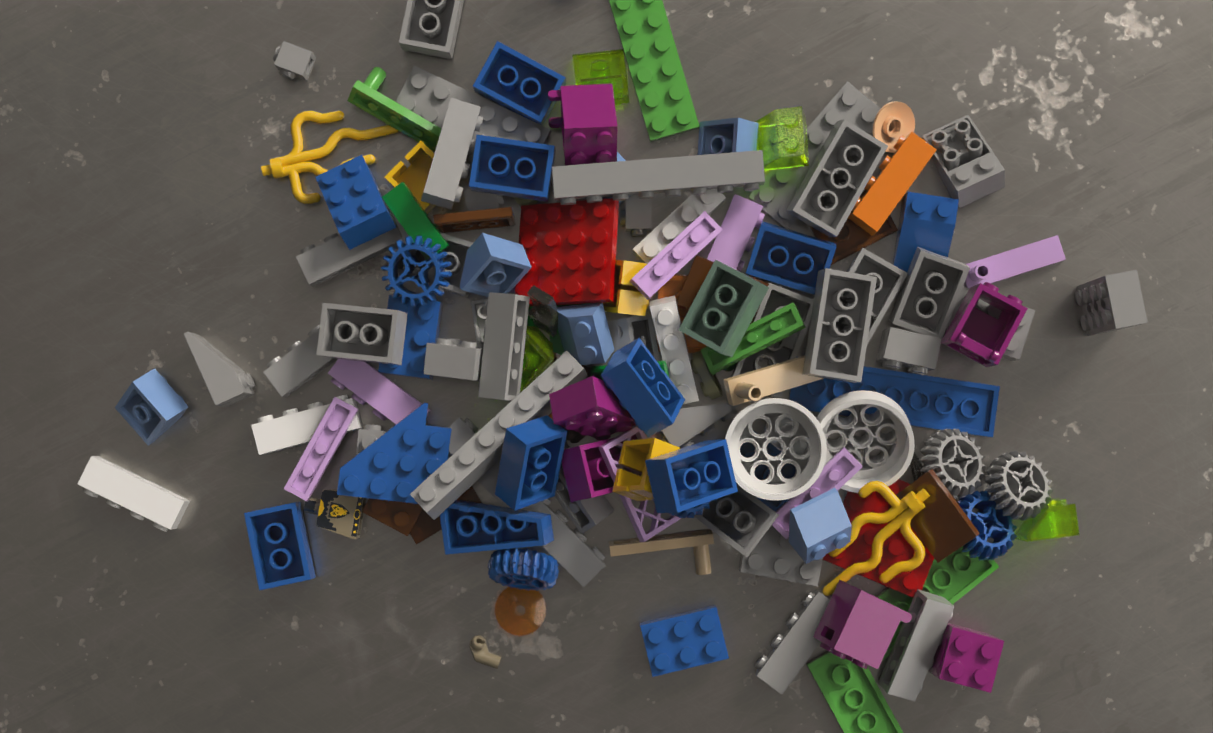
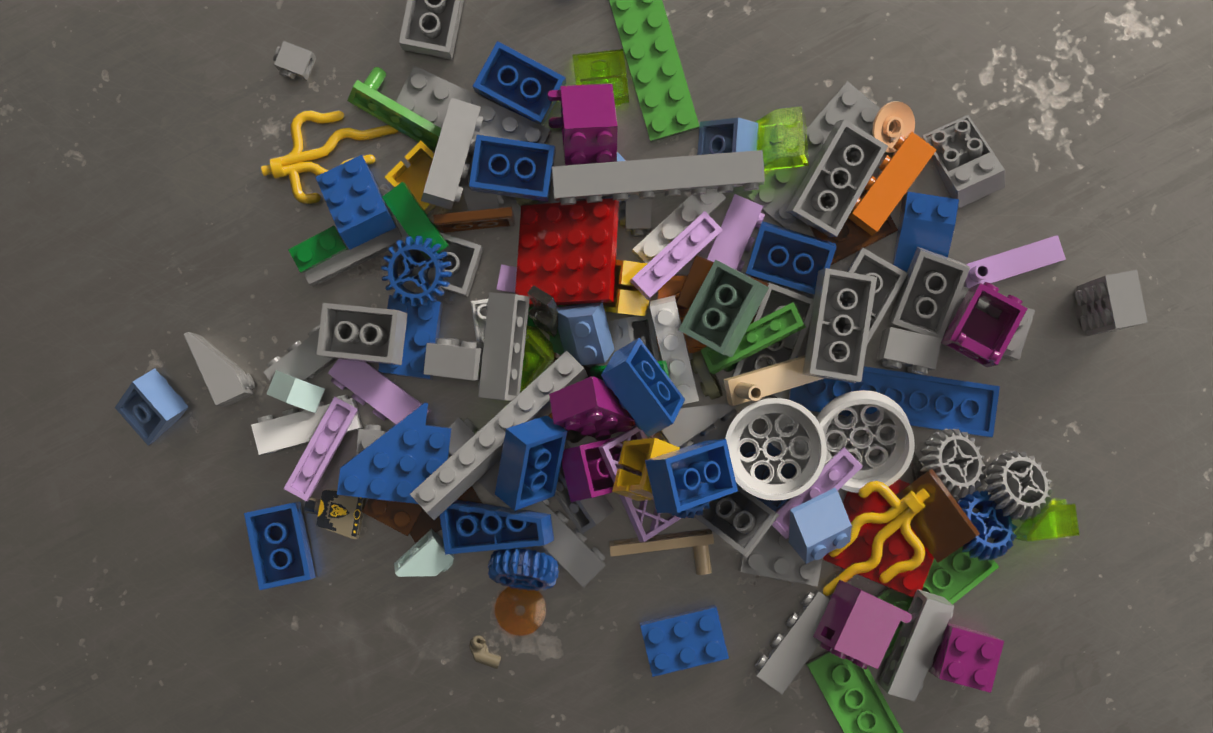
(134, 493): white brick -> none
(295, 391): none -> light aqua slope
(317, 249): none -> green plate
(424, 558): none -> light aqua slope
(493, 266): medium blue slope -> none

